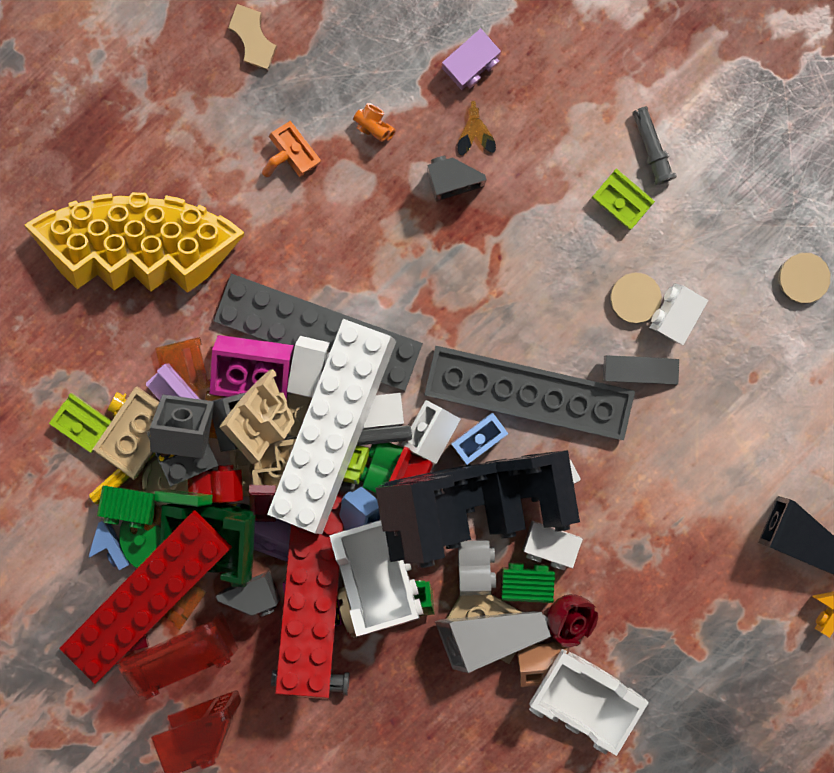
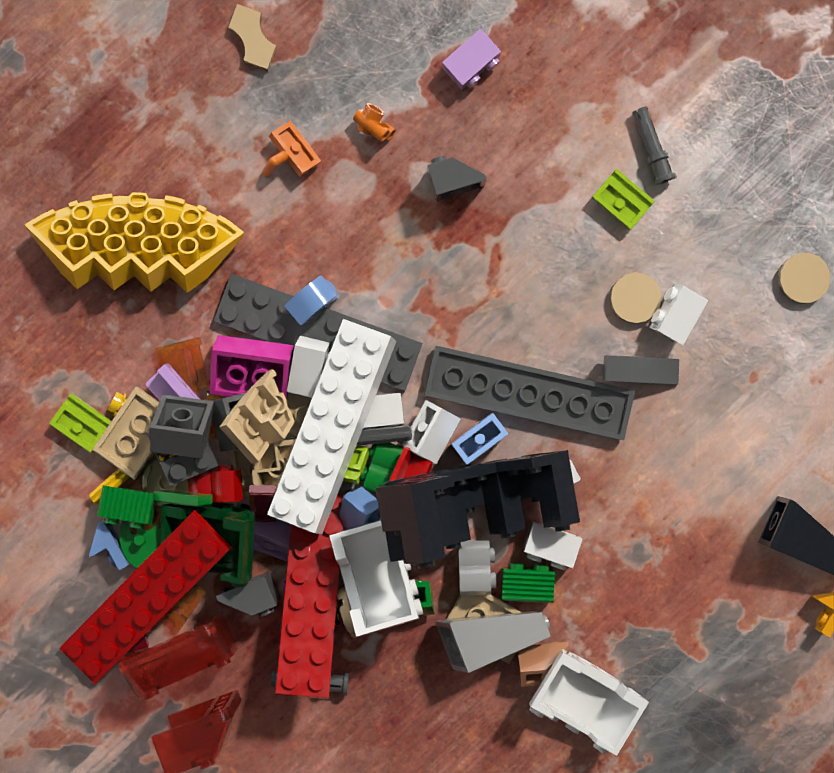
(311, 300): none -> medium blue brick
(474, 128): clear yellow piece -> none
(571, 619): dark red cylinder -> none

